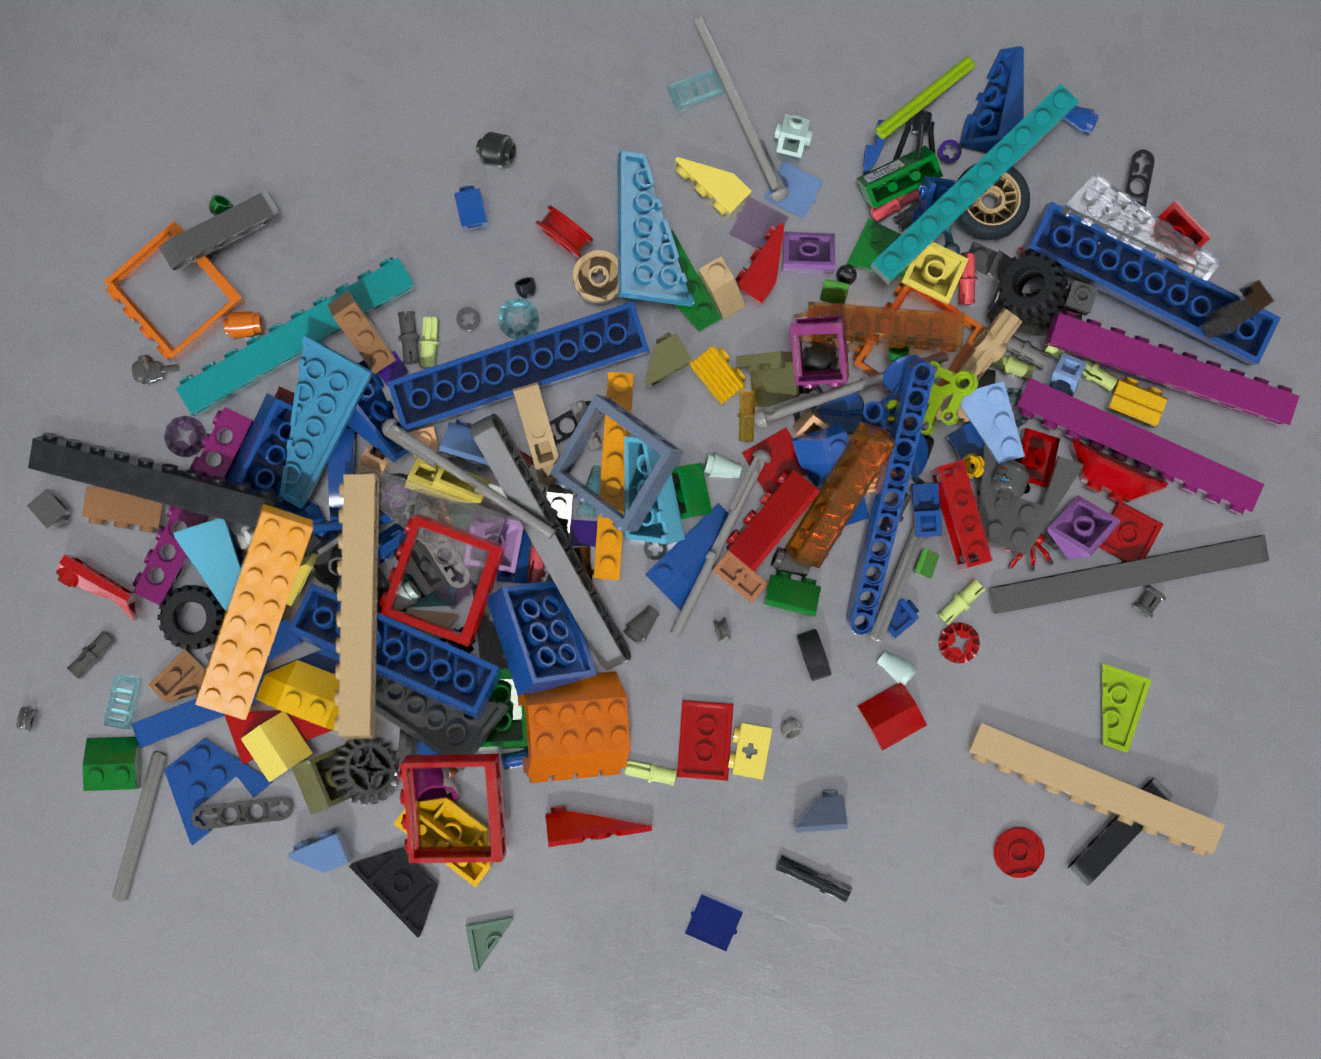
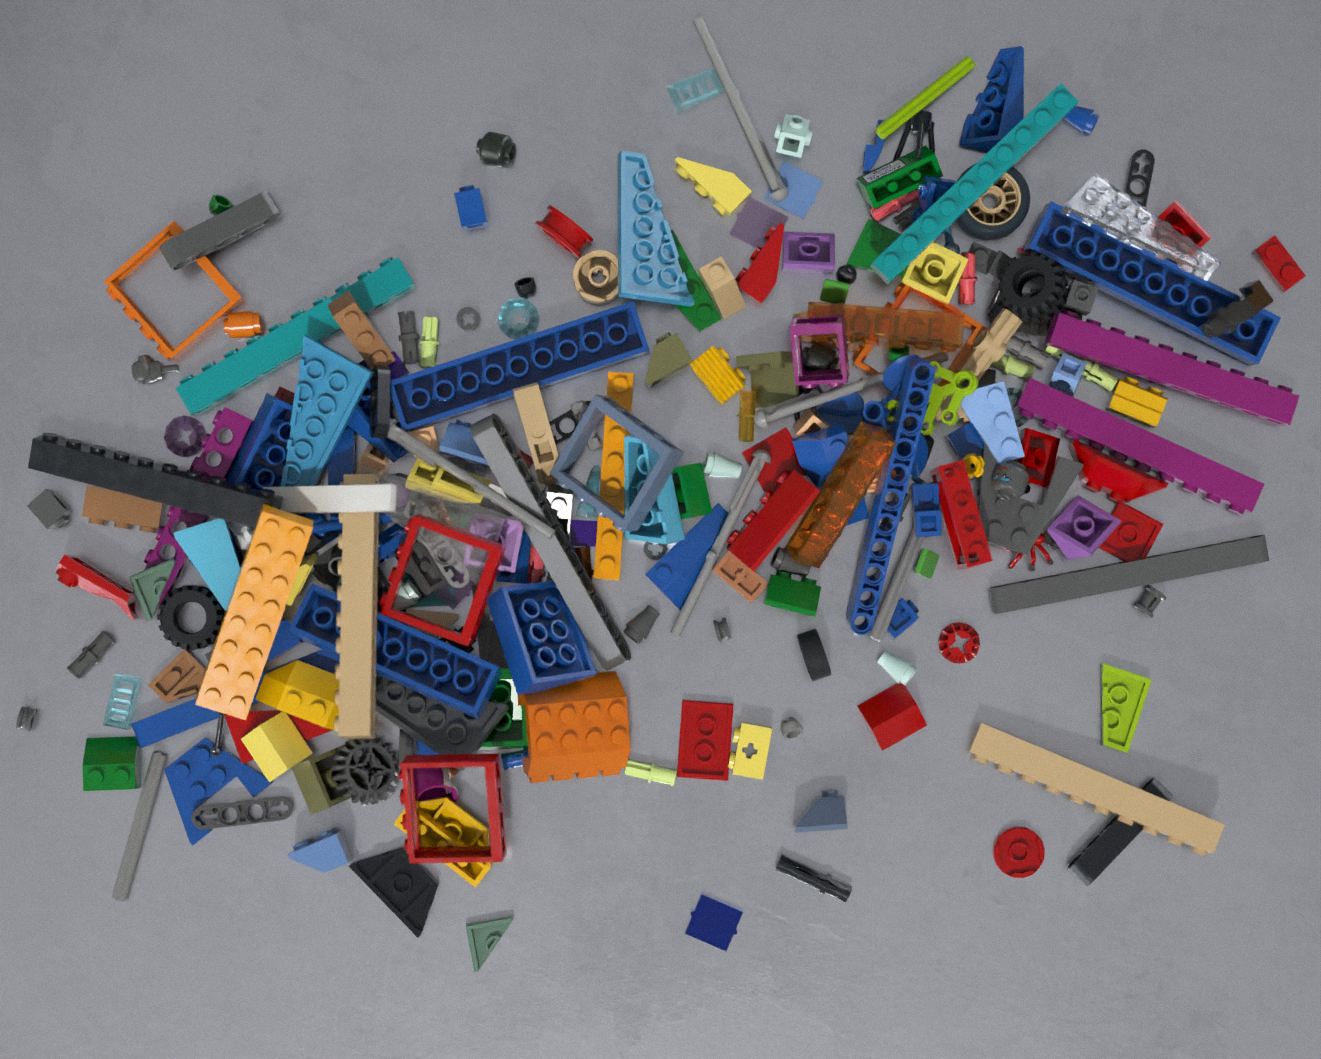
(150, 586): none -> sand green tile
(216, 750): none -> black hinge
(337, 498): none -> white tile
(379, 402): none -> black beam
(575, 826): red wedge -> none
(953, 145): dark purple bush -> none
(961, 601): yellowish green pin -> none
(1279, 263): none -> red plate

